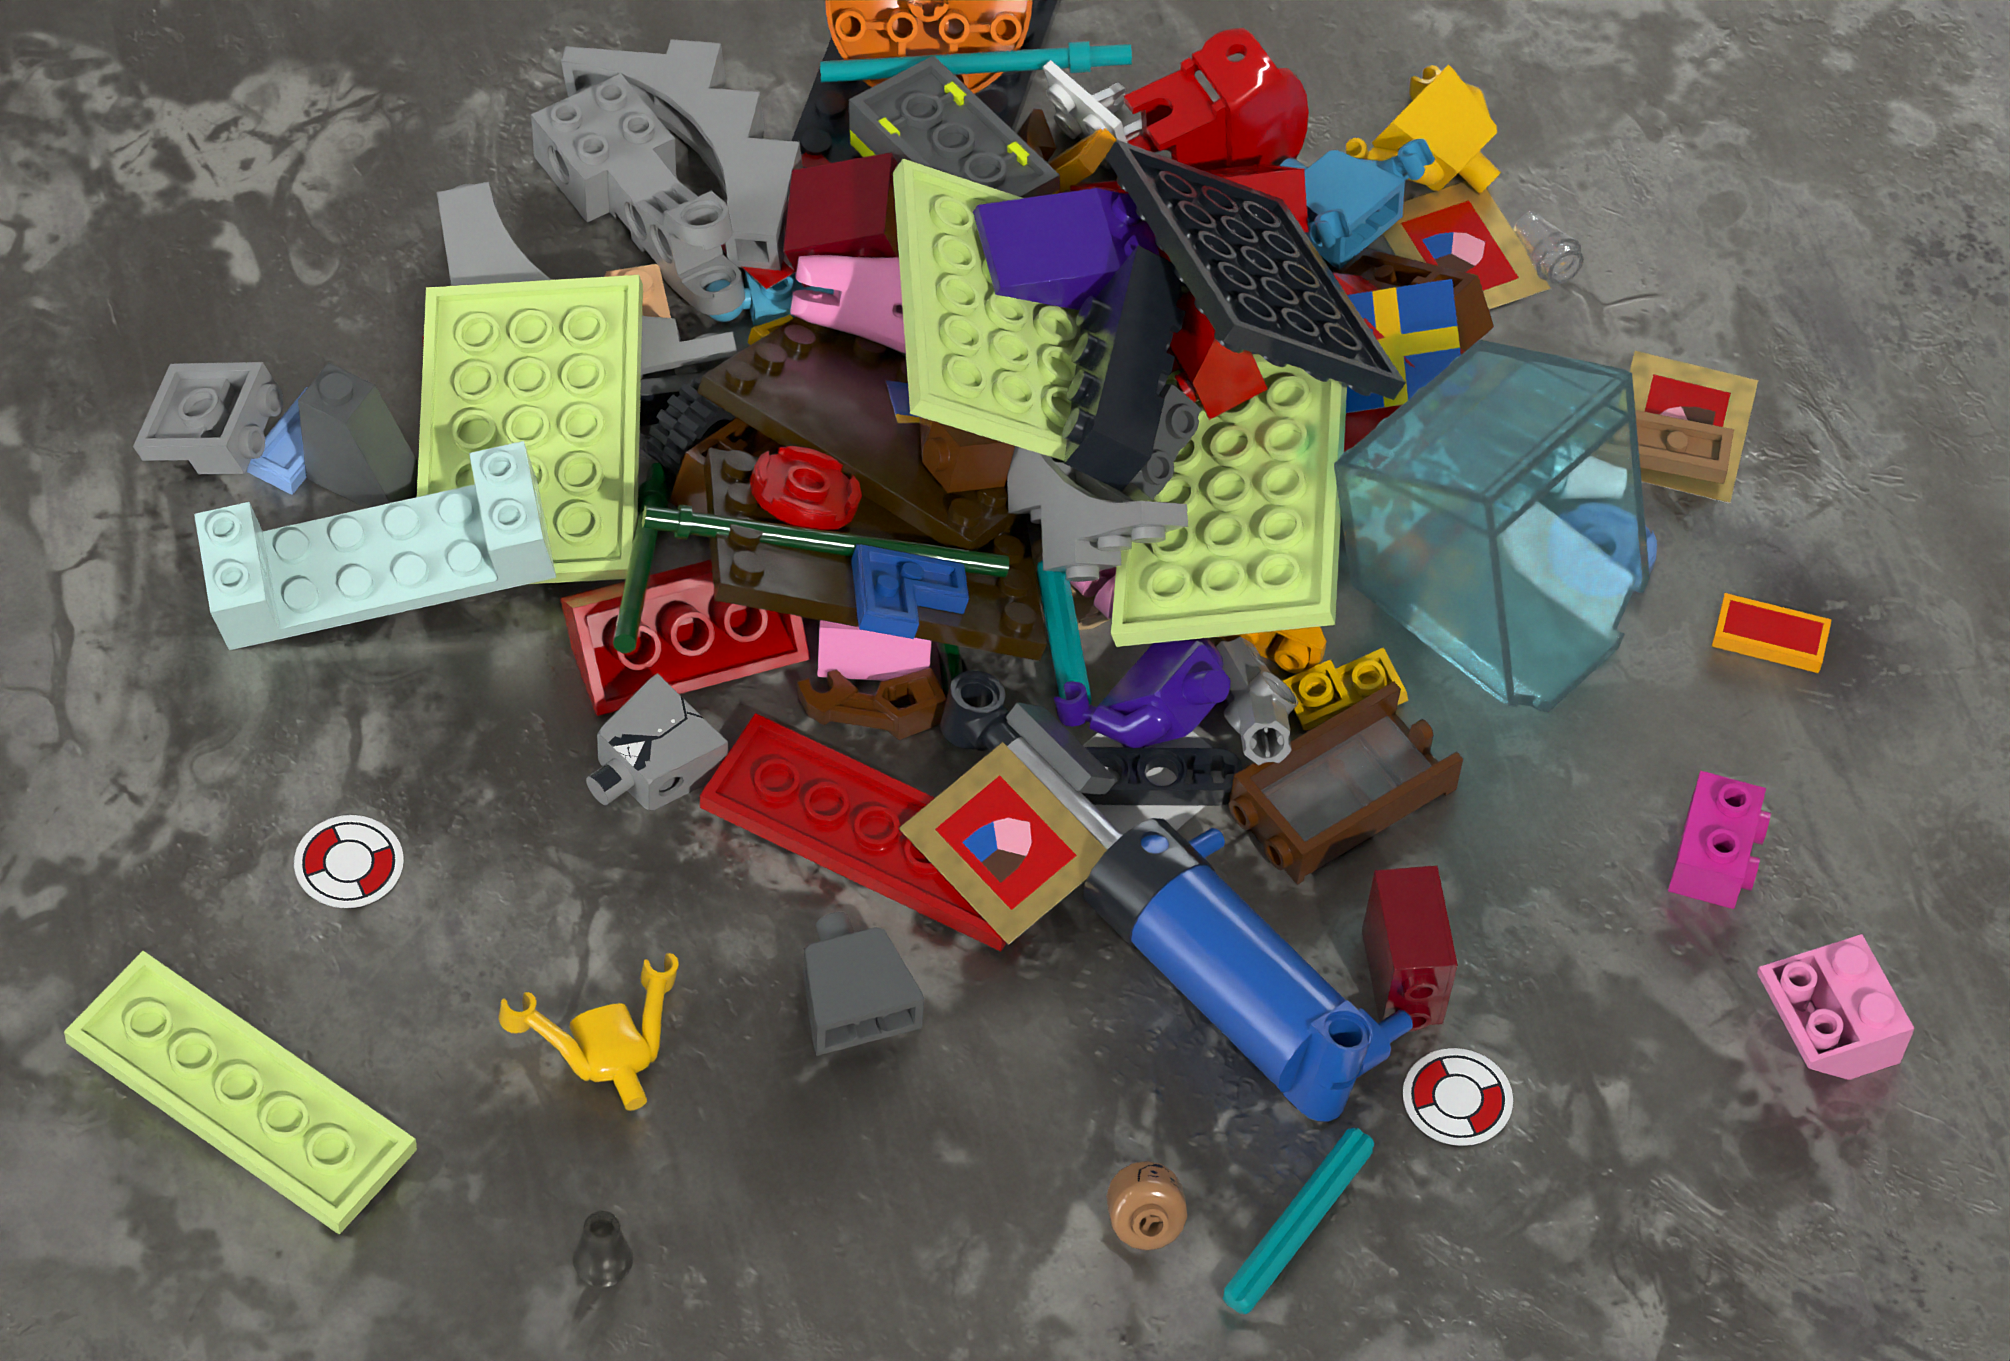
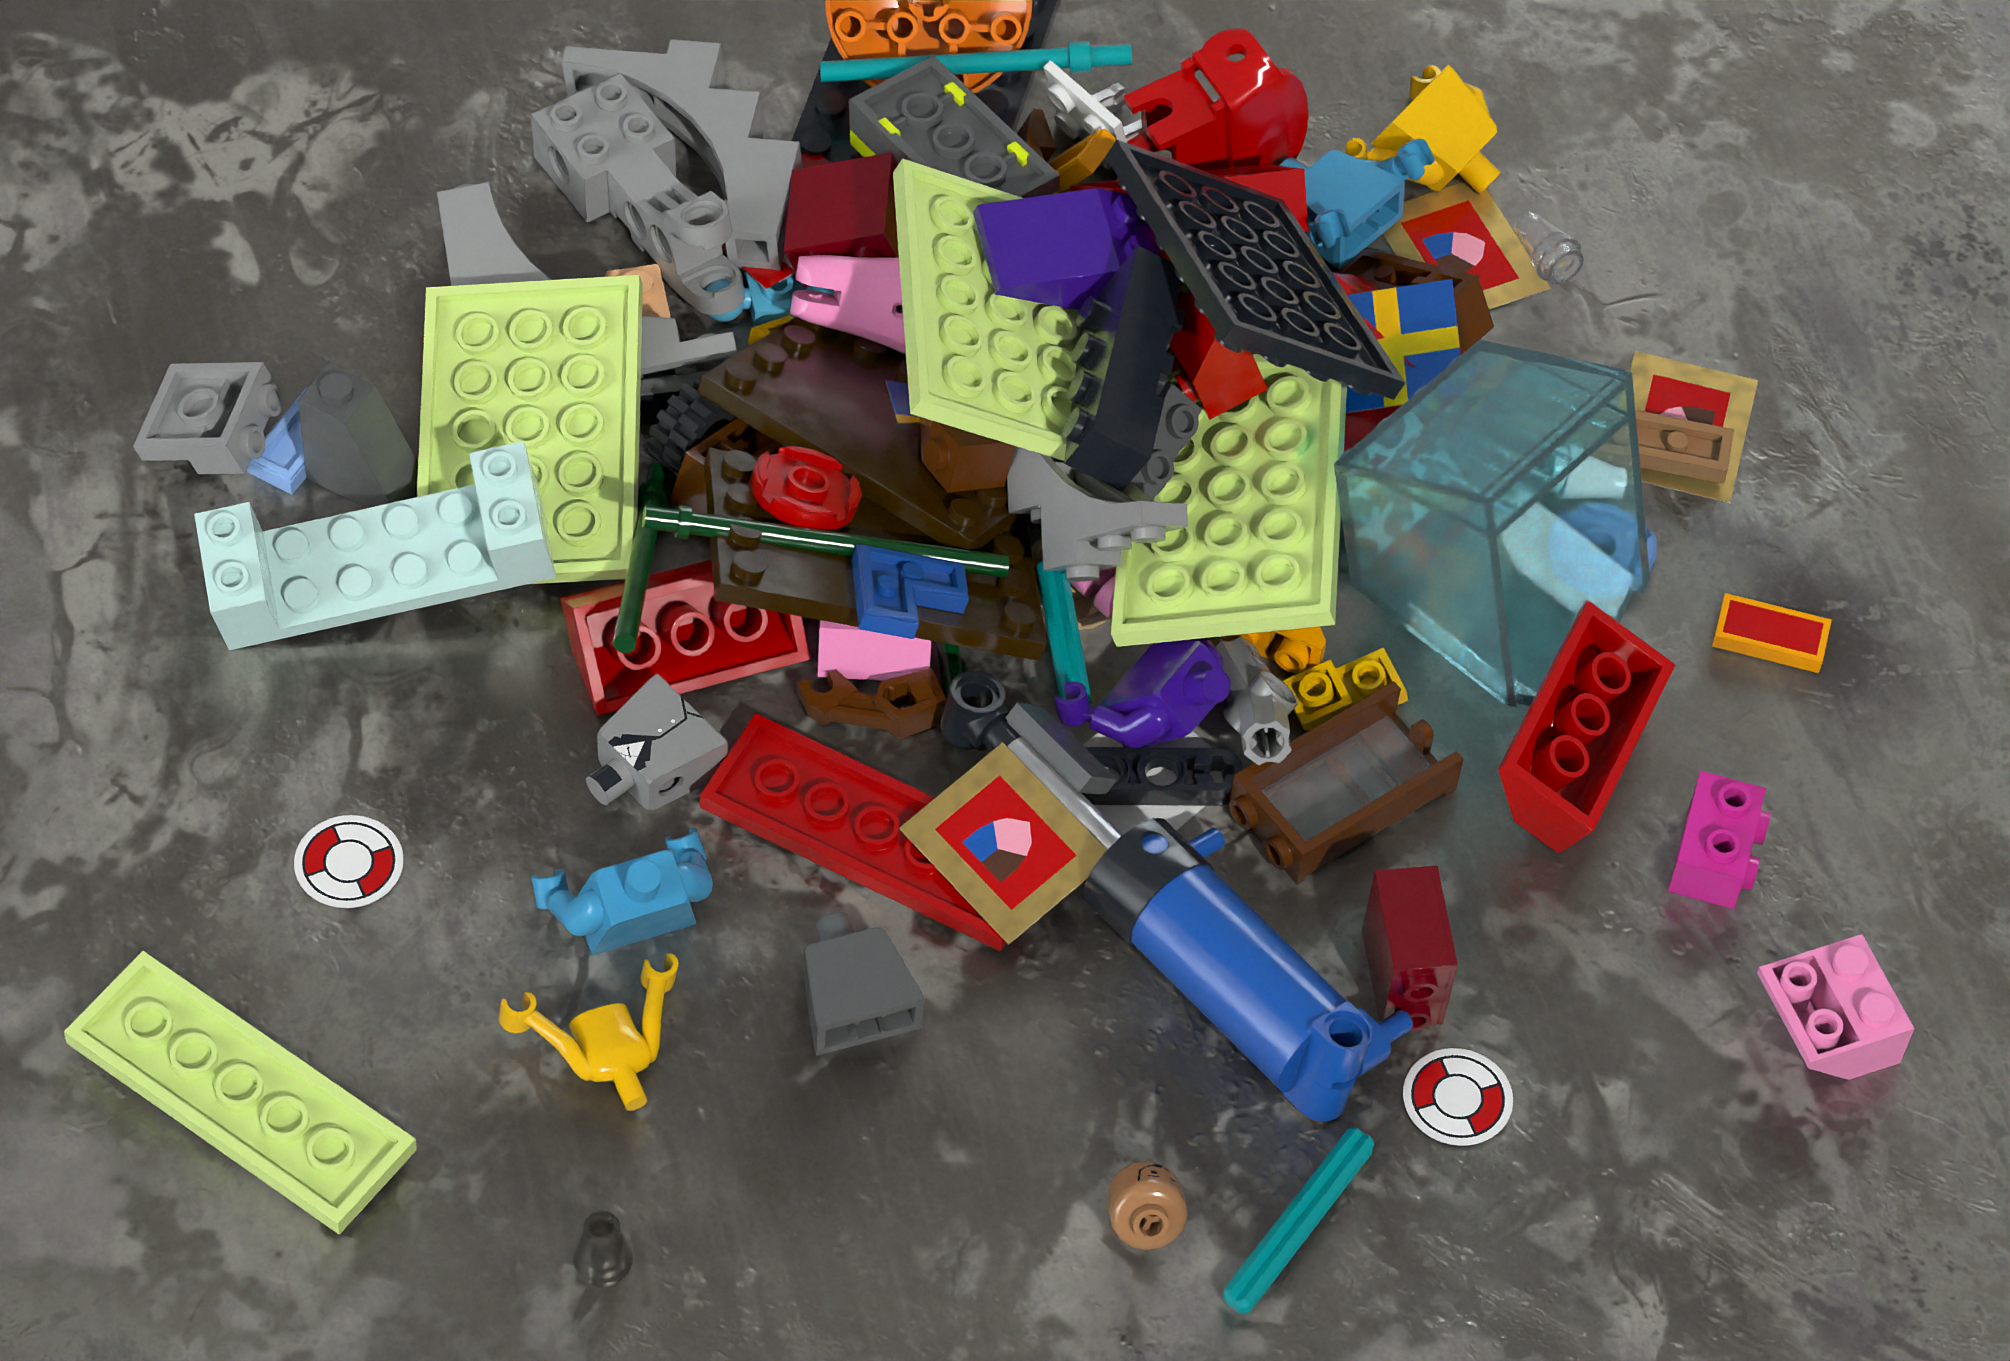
(632, 897): none -> dark azure torso
(1581, 728): none -> red slope

